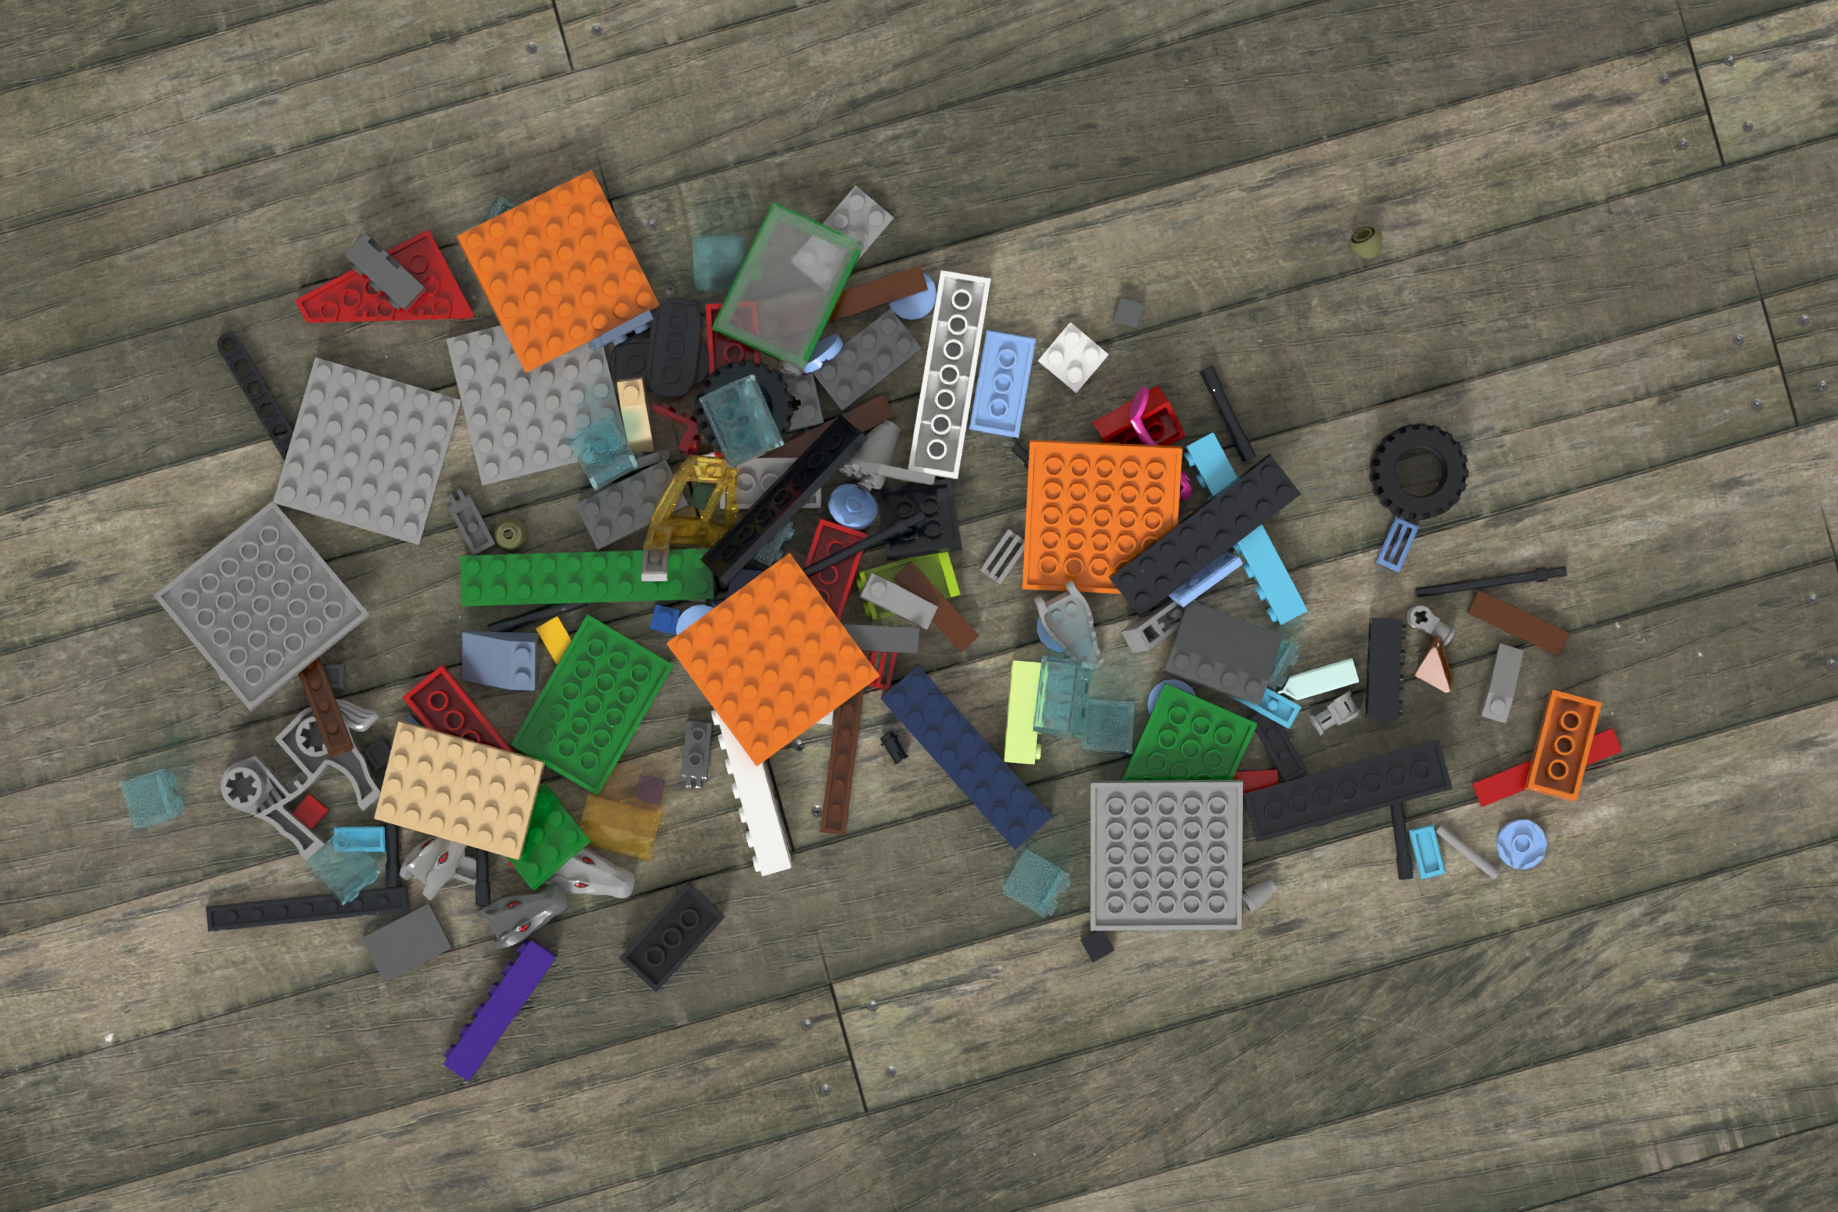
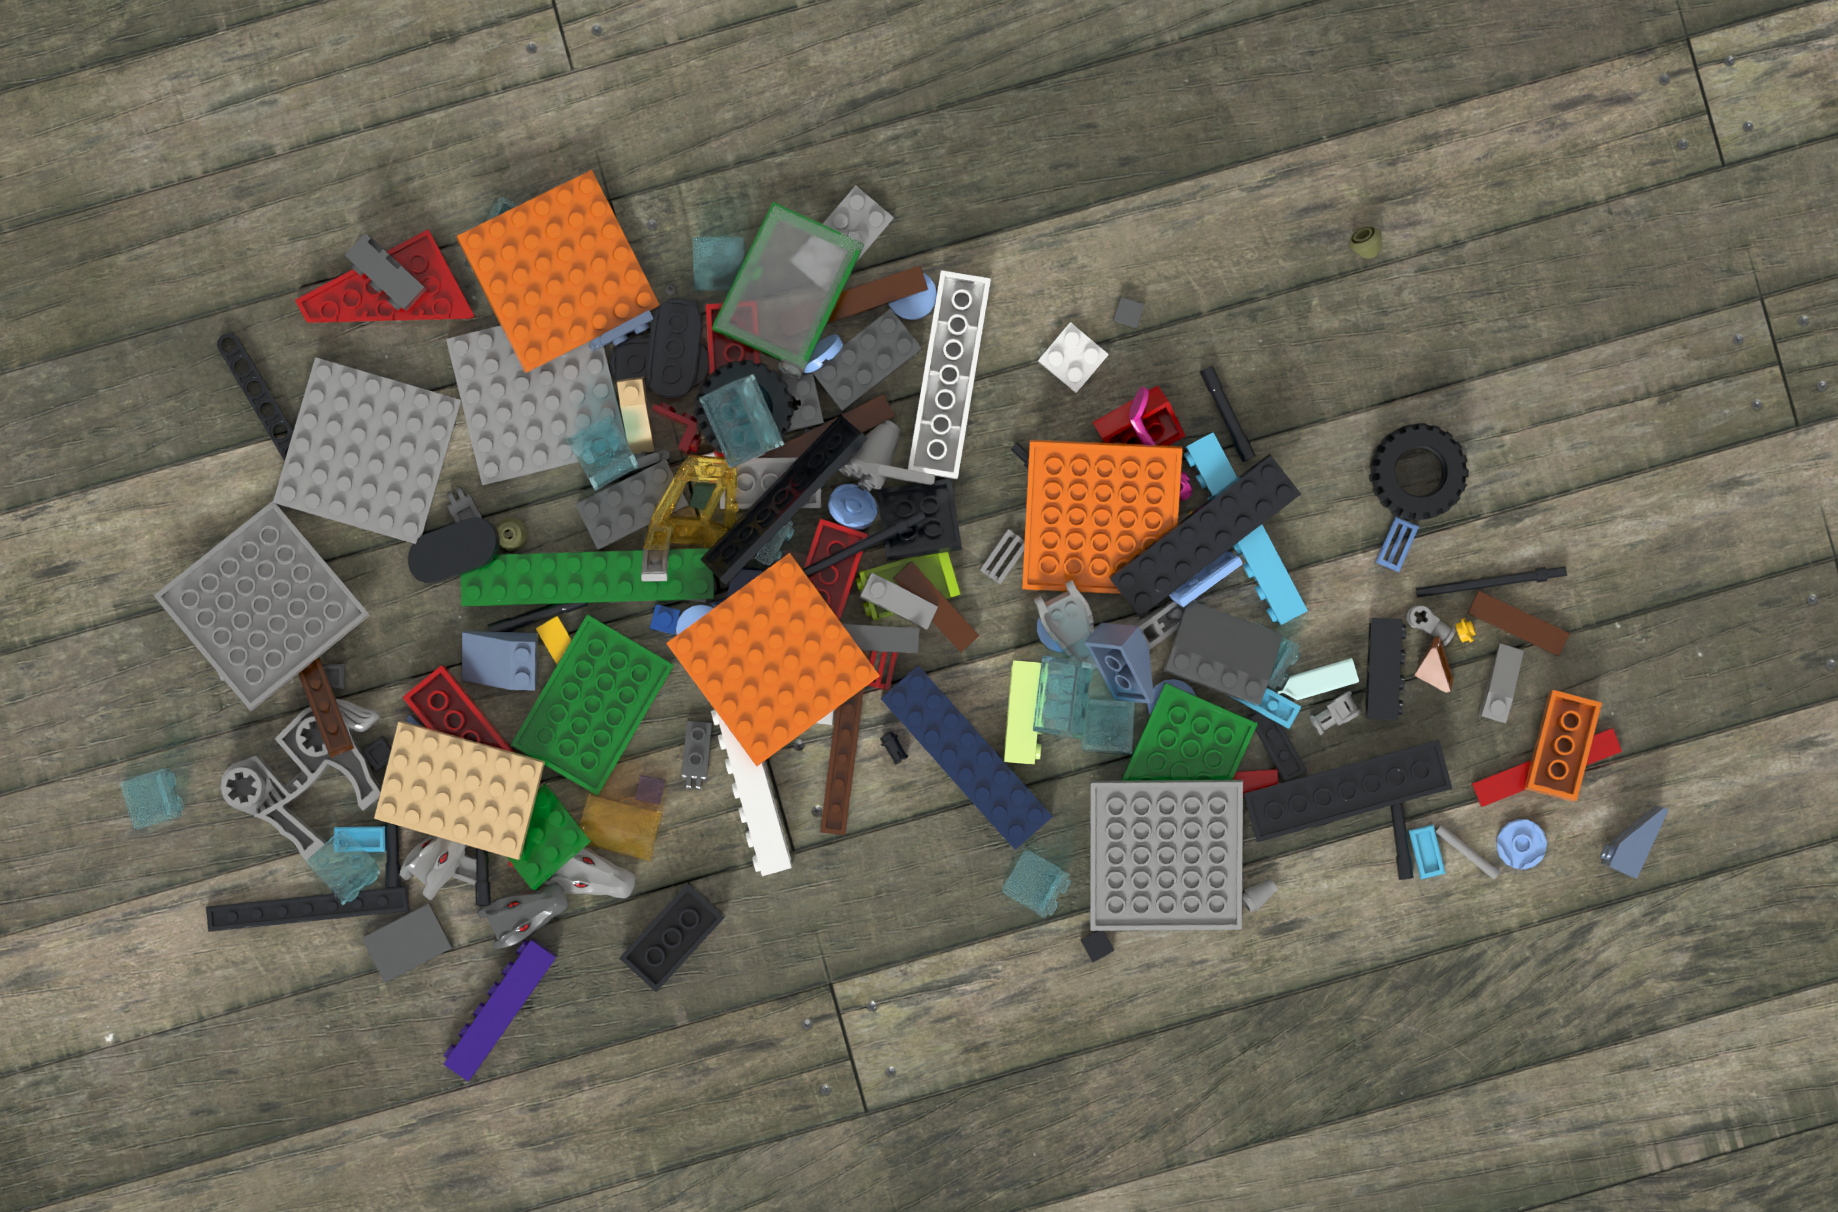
(310, 811): red tile -> none
(453, 550): none -> black tile
(1002, 384): light blue tile -> none
(1123, 661): none -> sand blue slope
(1465, 630): none -> yellow plate
(1631, 847): none -> sand blue slope

